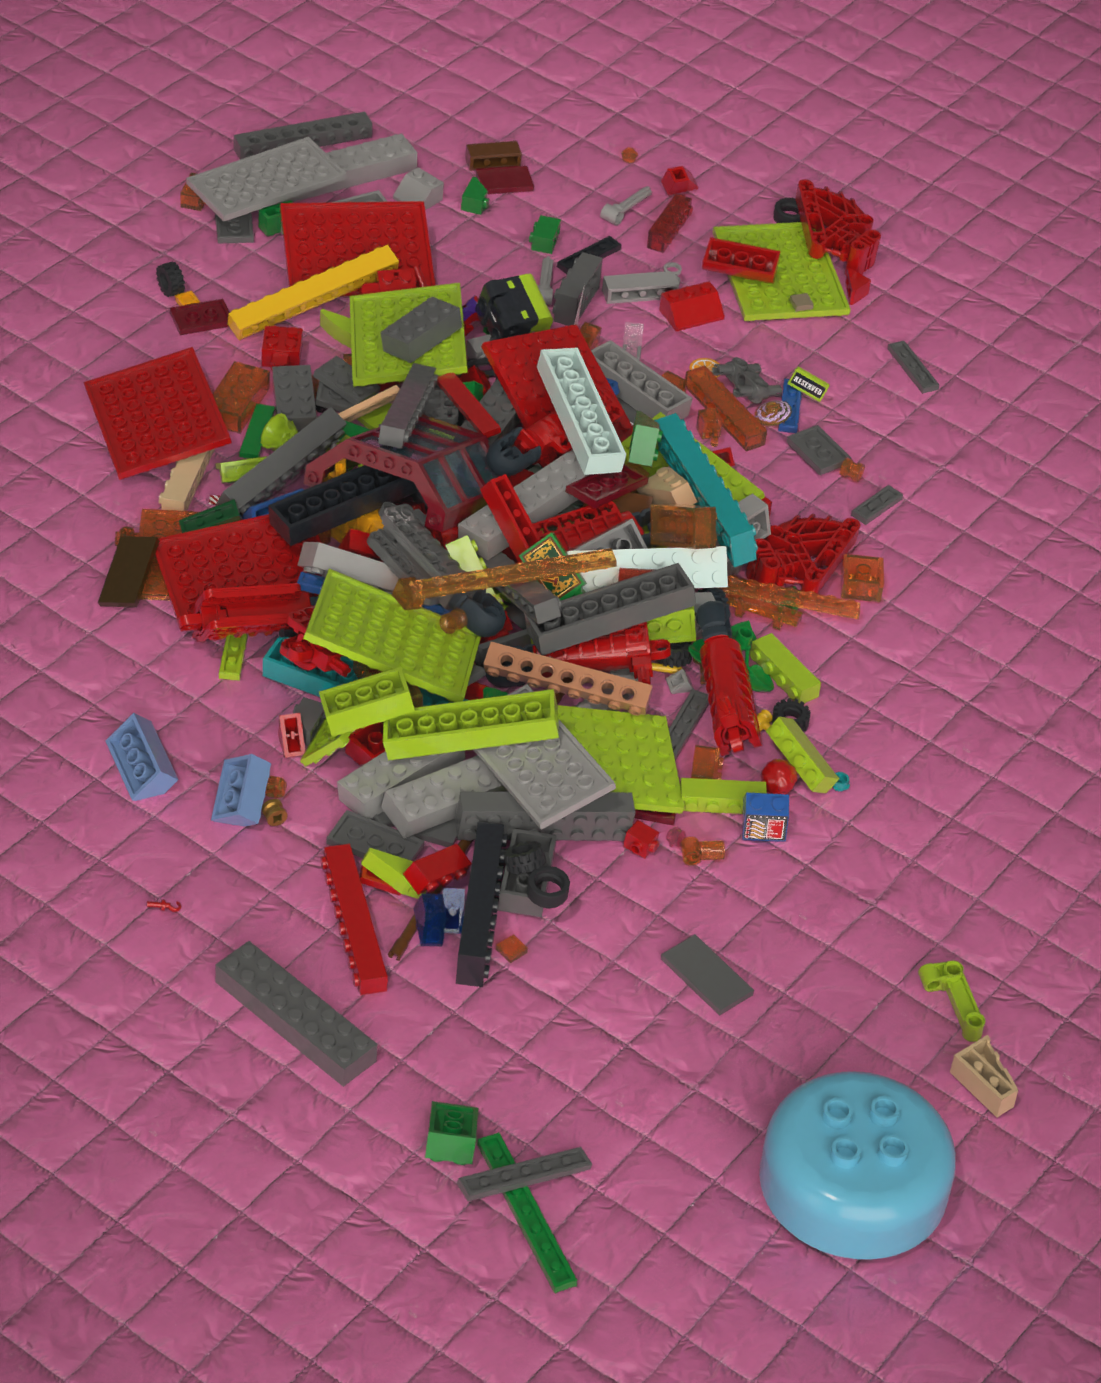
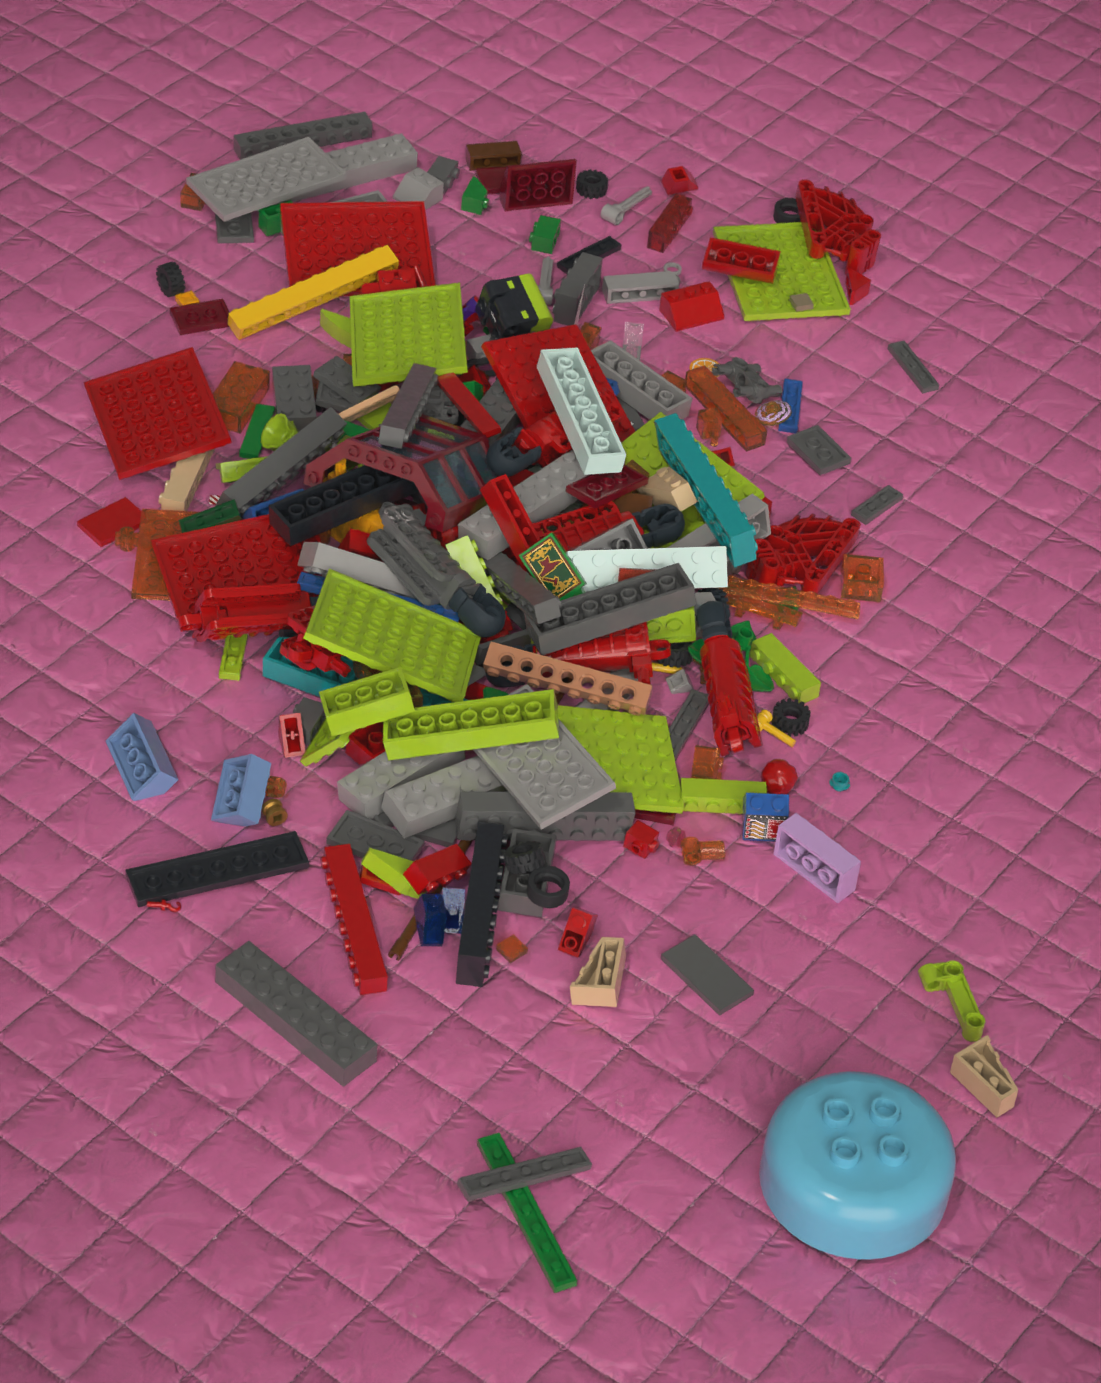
(105, 522): none -> red tile
(128, 571): dark brown tile -> none
(217, 868): none -> black plate
(281, 346): red brick -> none
(403, 596): clear orange brick -> none
(421, 329): dark grey brick -> none
(445, 170): none -> dark grey brick
(452, 1133): green slope -> none
(453, 621): clear orange wheel -> none
(512, 574): clear orange plate -> none
(538, 185): none -> dark red slope
(577, 931): none -> red slope
(592, 184): none -> black tyre
(602, 976): none -> tan wedge
(629, 155): clear orange plate -> none
(644, 440): slope -> none
(683, 526): clear orange brick -> none
(802, 755): lime brick -> none
(808, 384): panel -> none
(817, 857): none -> lavender brick
(852, 469): clear orange wheel -> none

